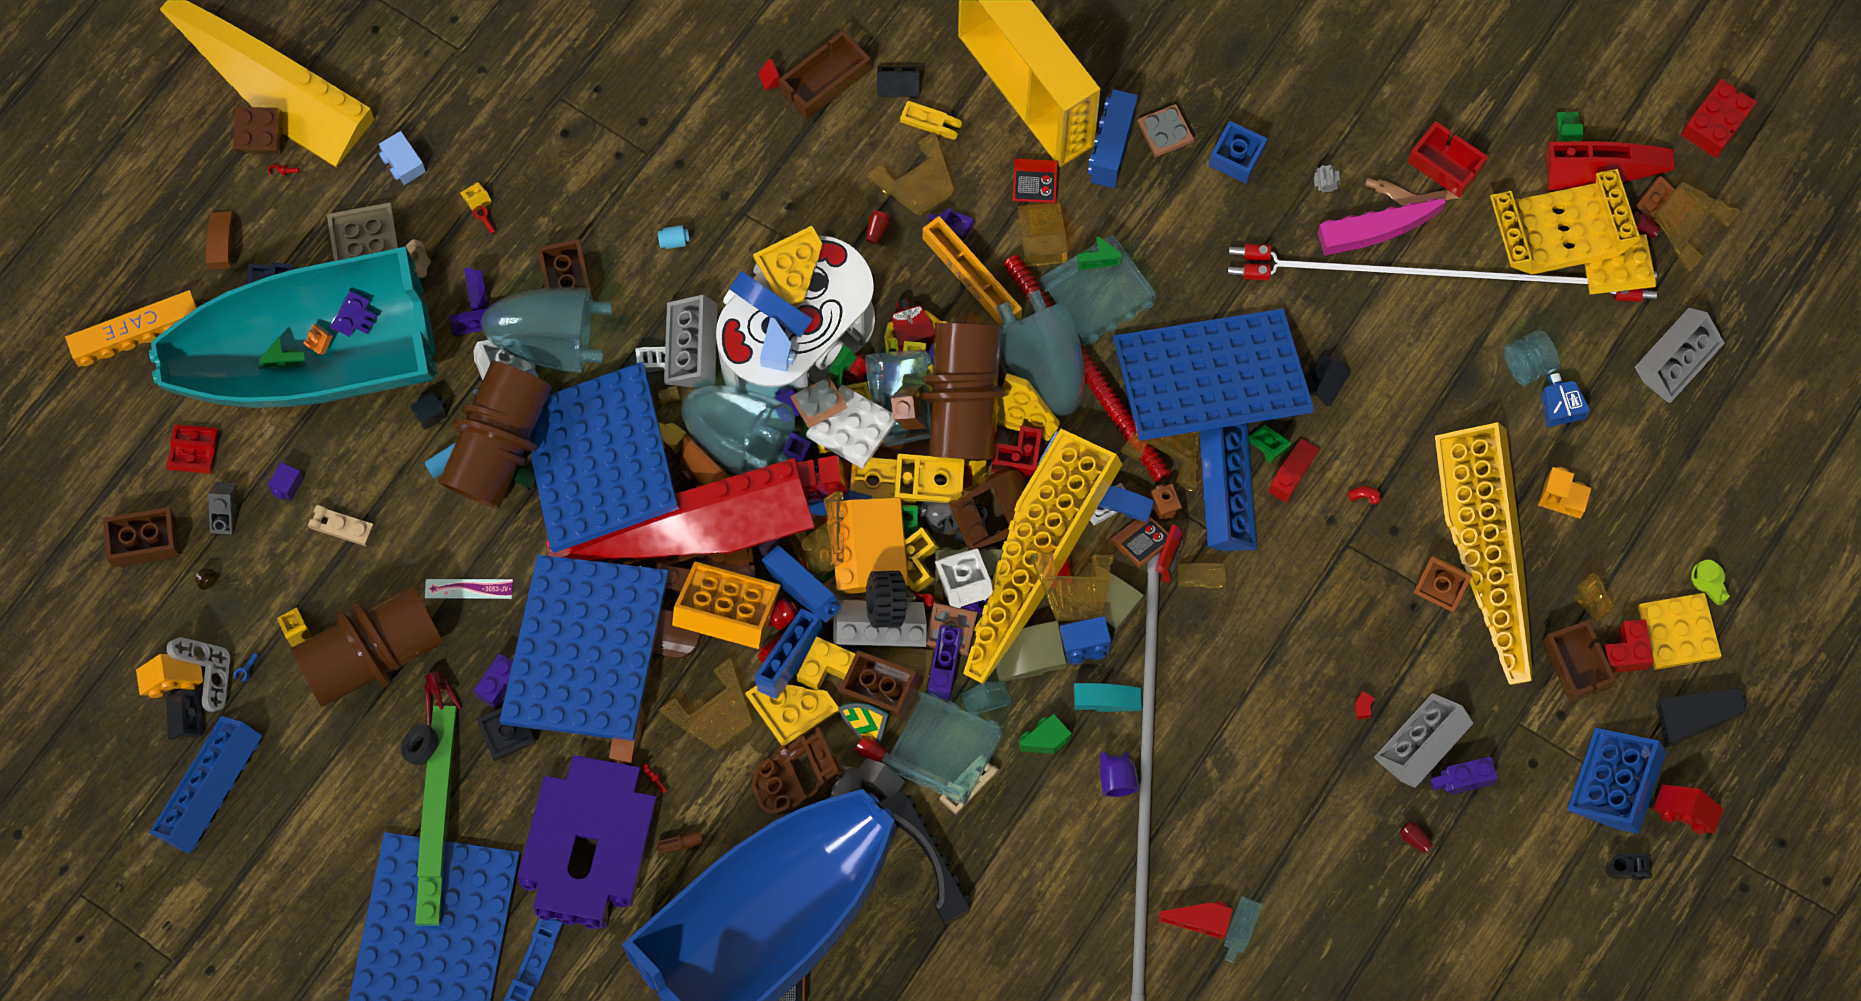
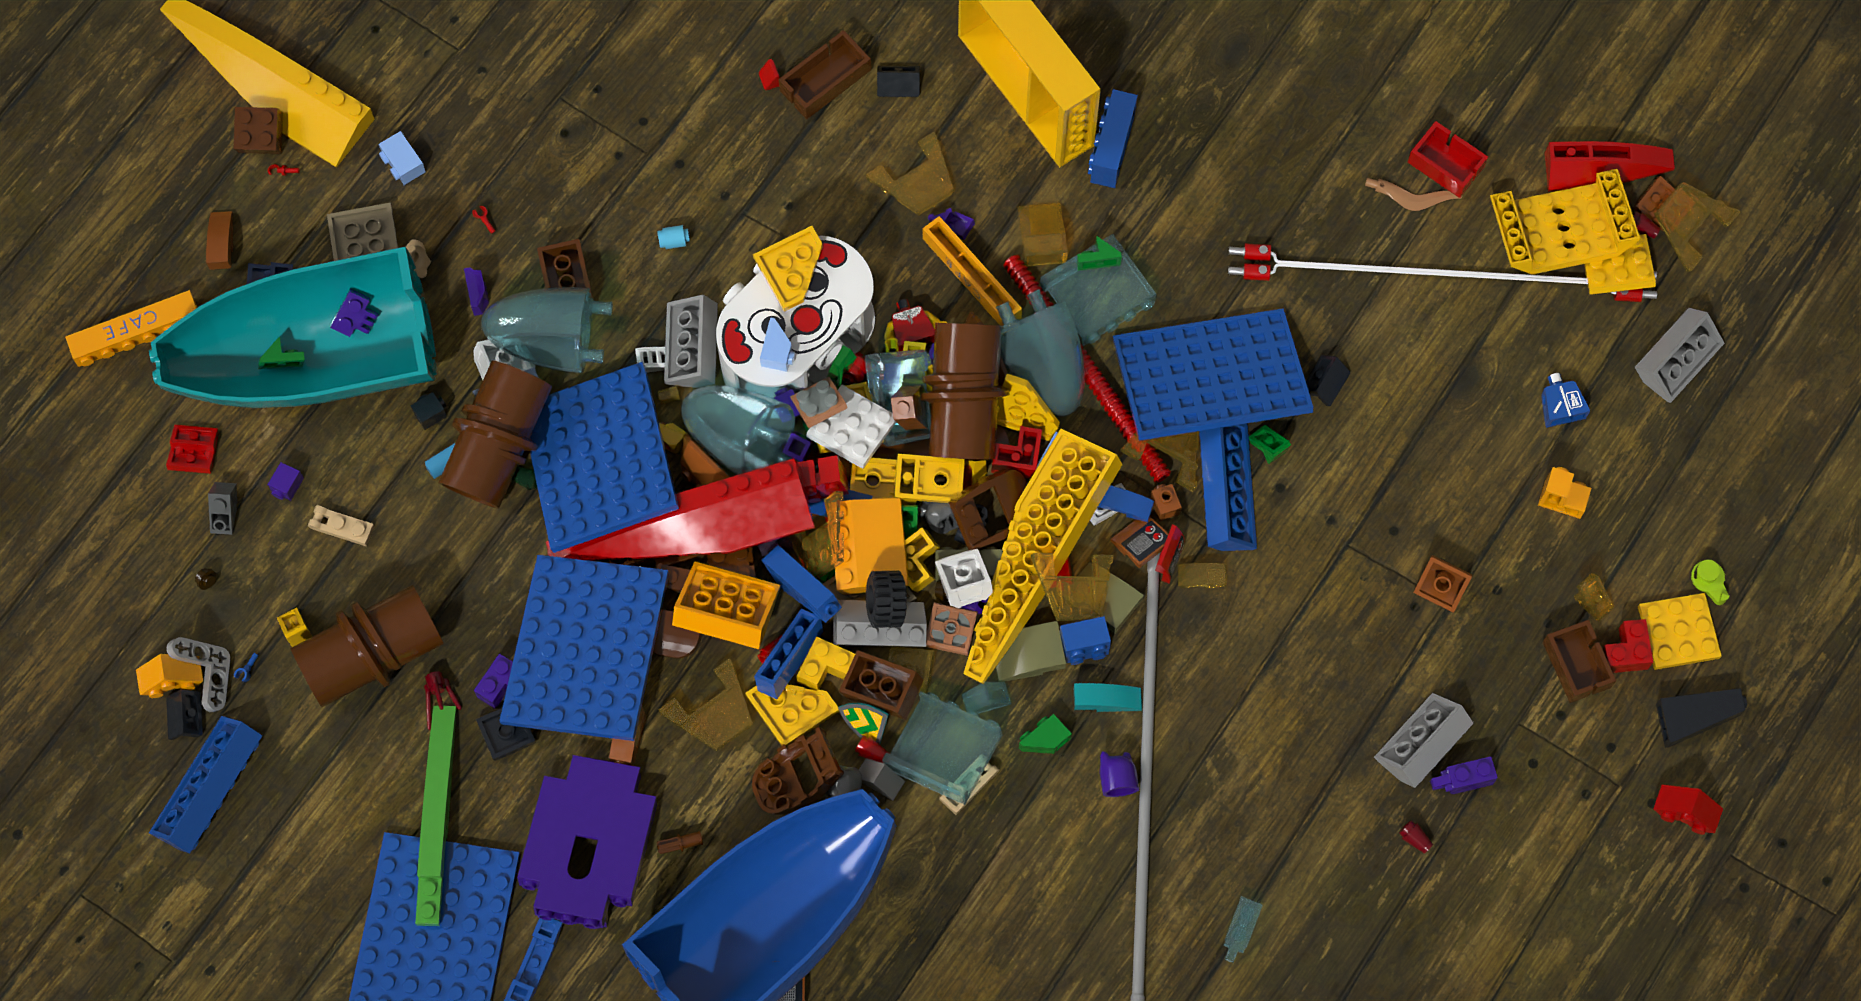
(141, 537): reddish brown brick -> none
(318, 339): orange tile -> none
(426, 750): black tyre -> none
(466, 322): dark purple hinge -> none
(469, 588): sticker -> none
(476, 196): yellow slope -> none
(654, 778): red hand -> none
(770, 304): blue slope -> none
(782, 614): red piece -> none
(876, 227): red cone -> none
(926, 598): red hand -> none
(929, 120): yellow hinge -> none
(944, 662): dark purple slope -> none
(950, 903): black arch -> none
(1034, 180): slope -> none
(1165, 130): light grey piece -> none
(1202, 918): red slope -> none
(1237, 152): blue brick -> none
(1293, 470): red slope -> none
(1327, 178): light grey gear -> none
(1362, 706): red piece -> none
(1365, 491): red arm -> none
(1374, 226): dark pink slope -> none
(1486, 531): yellow wedge -> none
(1531, 357): clear light blue wheel -> none
(1568, 127): green slope -> none
(1617, 779): blue slope -> none
(1634, 866): black piece -> none
(1718, 118): red piece -> none

